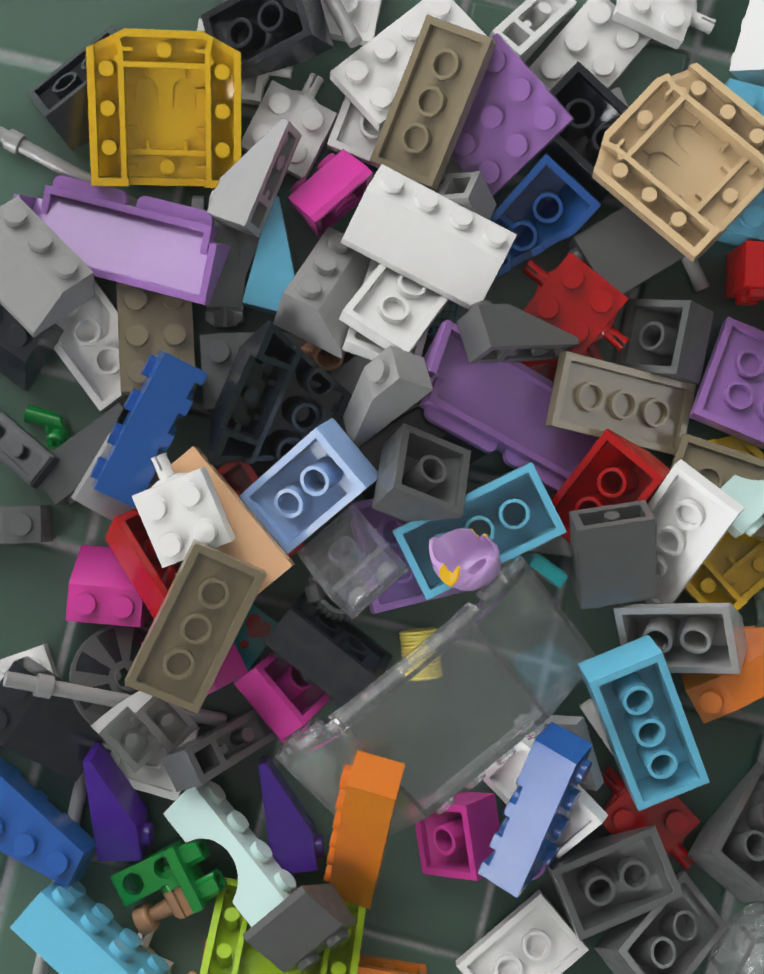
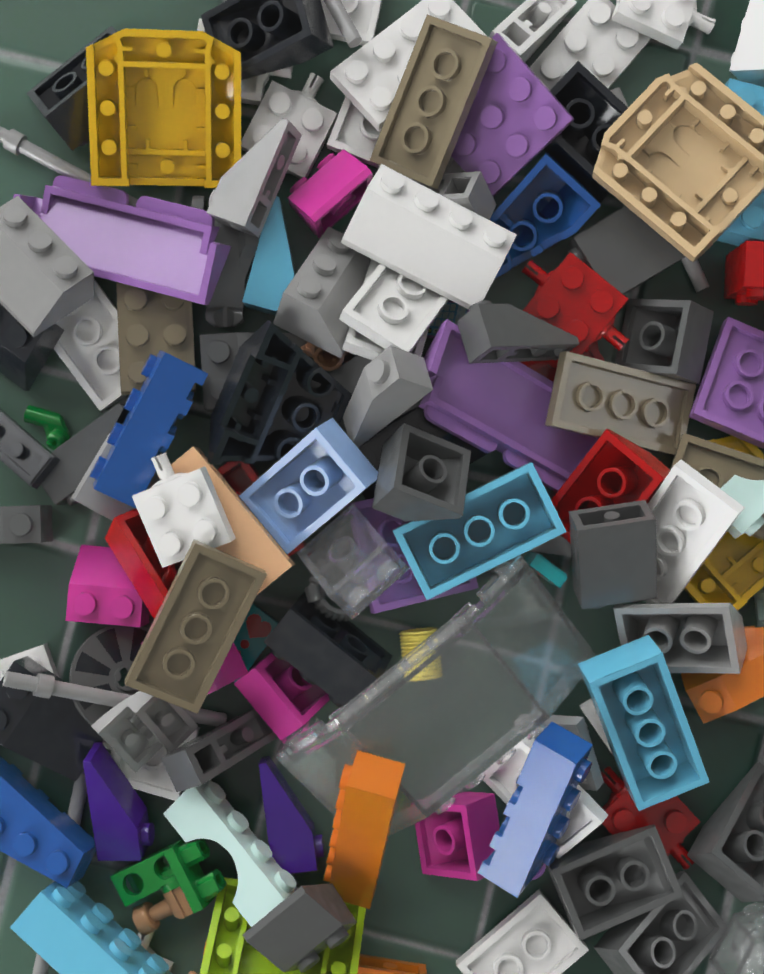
(465, 559): lavender hair -> none

